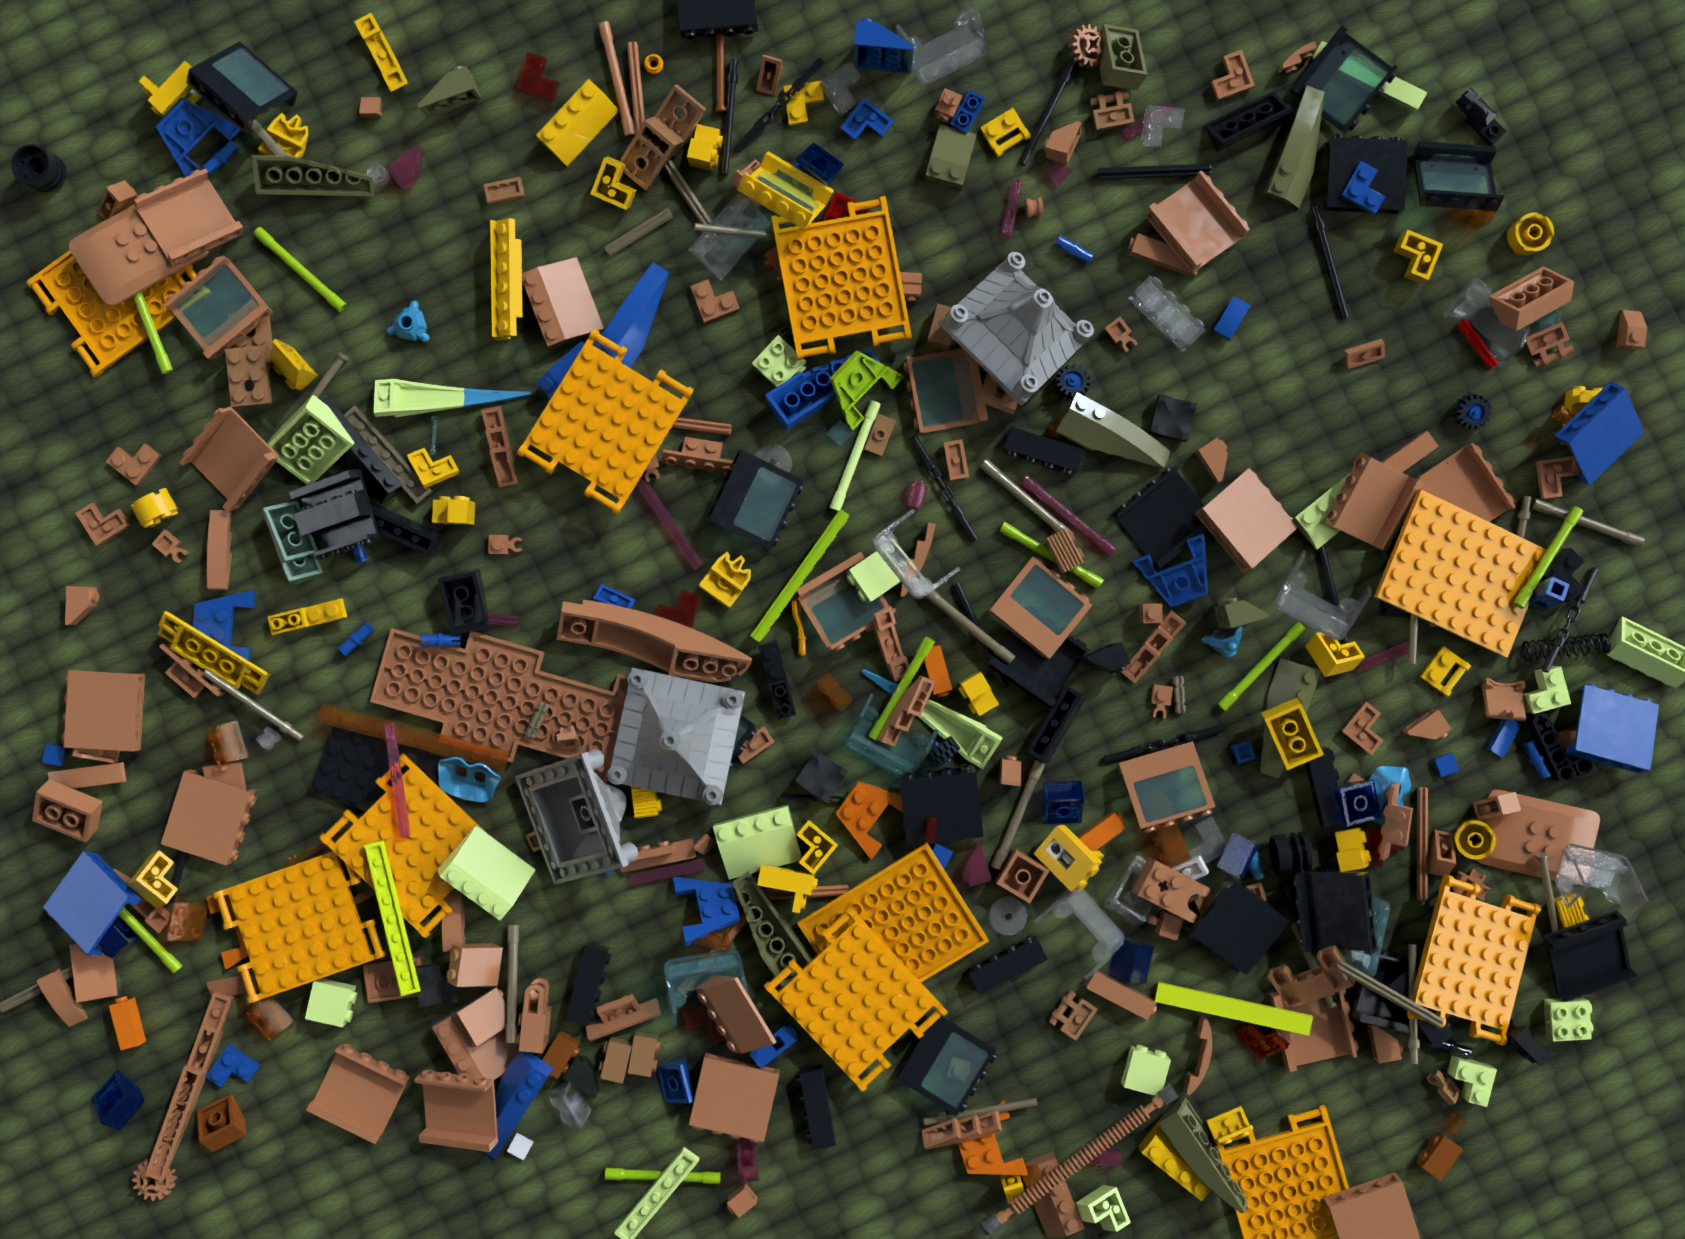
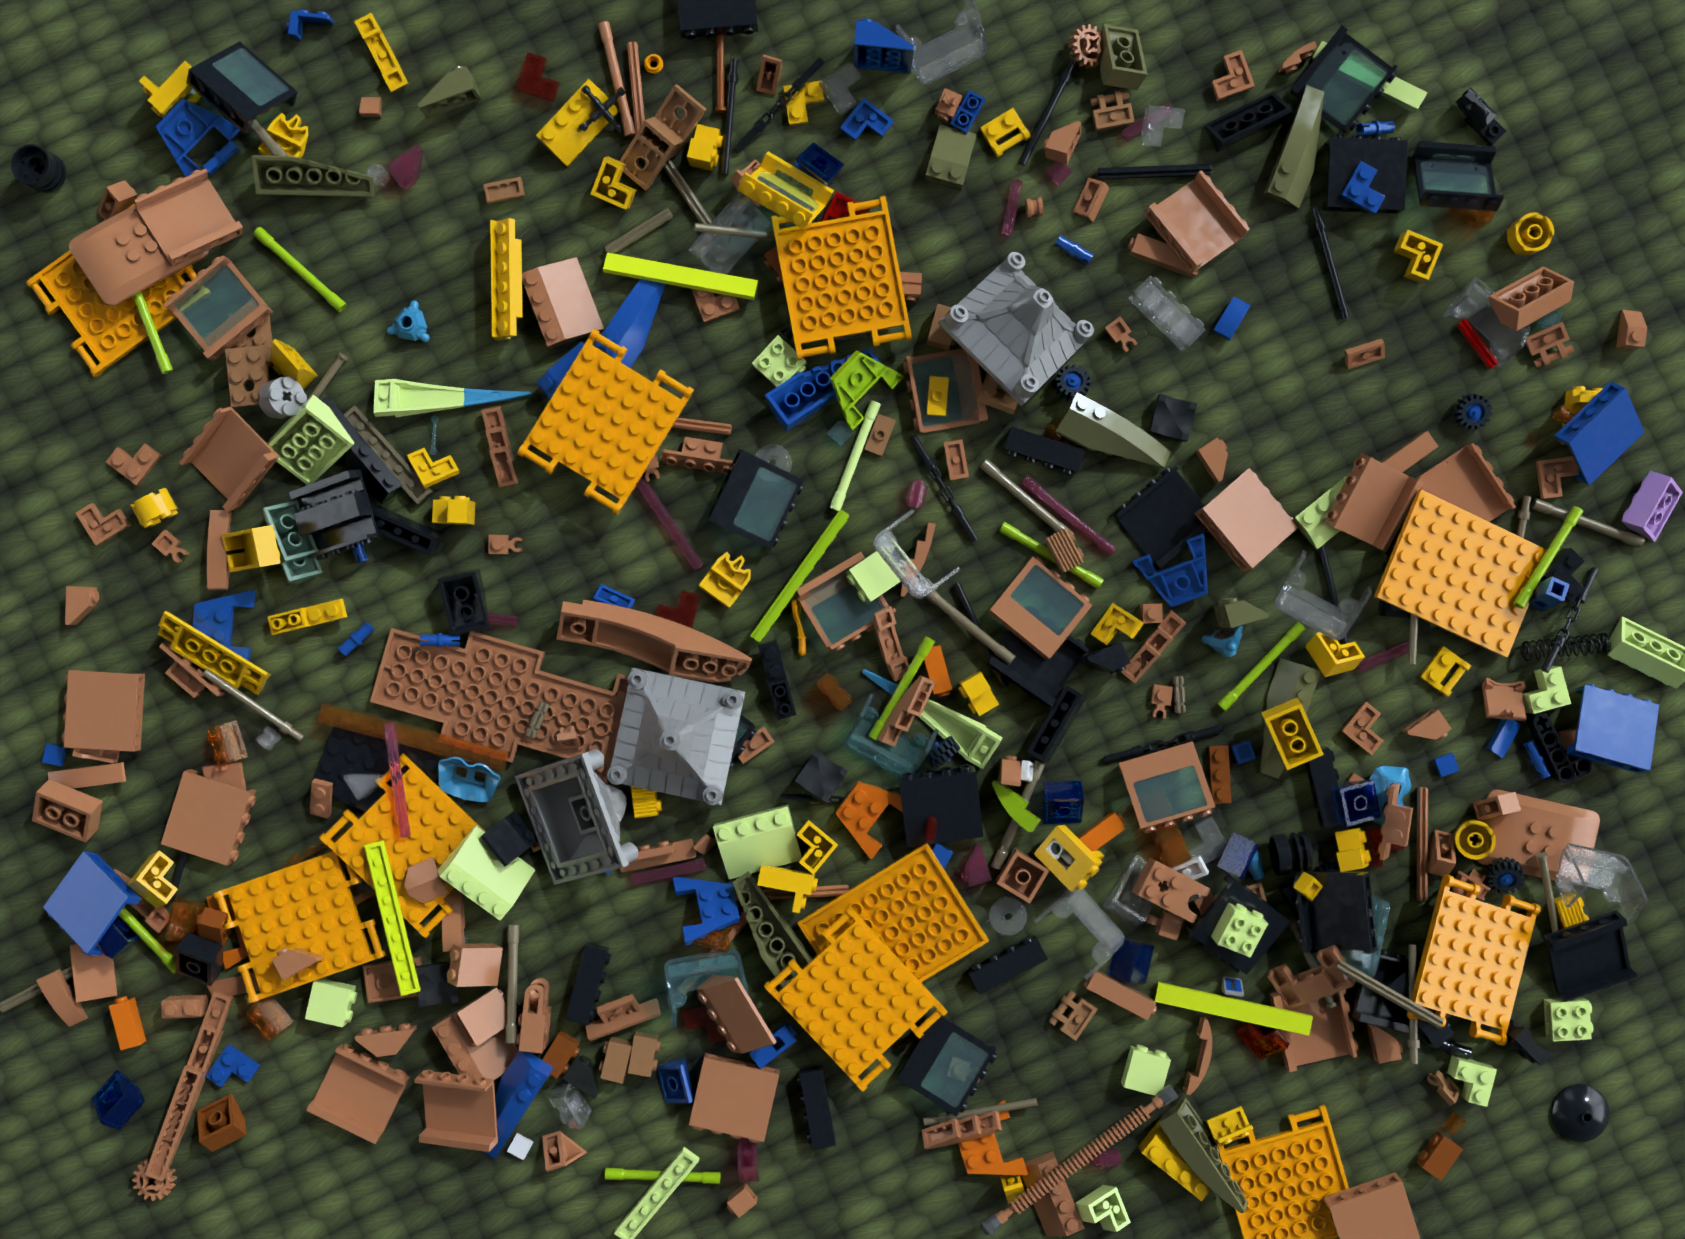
(184, 1006): none -> nougat brick
(199, 959): none -> black brick
(211, 926): none -> dark orange brick
(258, 545): none -> yellow piece
(281, 397): none -> light grey brick
(293, 961): none -> nougat slope
(295, 25): none -> blue bracket
(321, 798): none -> nougat plate
(363, 784): none -> clear slope
(386, 1040): none -> nougat slope
(424, 882): none -> nougat slope
(509, 838): none -> black slope
(560, 1150): none -> nougat slope
(602, 109): none -> black piece
(680, 276): none -> neon yellow tile
(937, 396): none -> yellow plate
(1016, 806): none -> lime slope
(1027, 771): none -> white tile
(1091, 199): none -> nougat slope
(1115, 620): none -> yellow plate
(1219, 773): none -> dark orange plate
(1232, 986): none -> slope
(1239, 929): none -> yellowish green brick
(1308, 886): none -> yellow slope
(1375, 128): none -> blue pin
(1505, 875): none -> black wheel
(1569, 1112): none -> black dish
(1652, 505): none -> lavender slope

